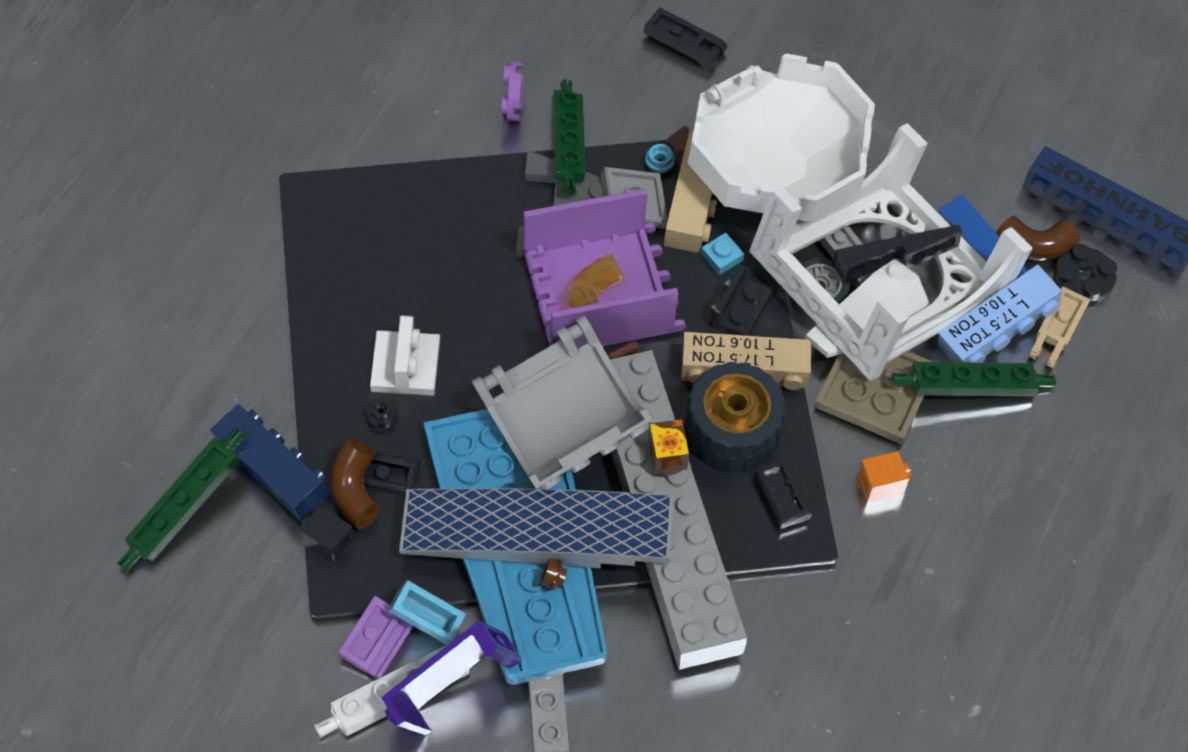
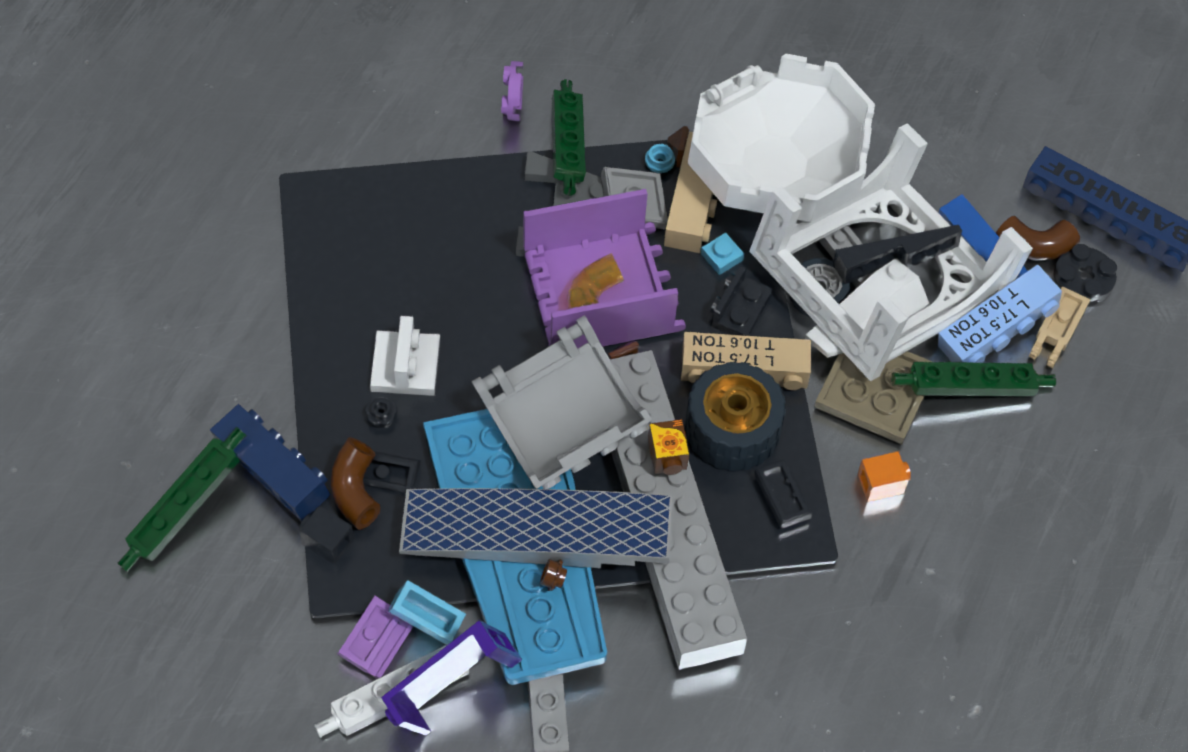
(685, 37): black plate -> none

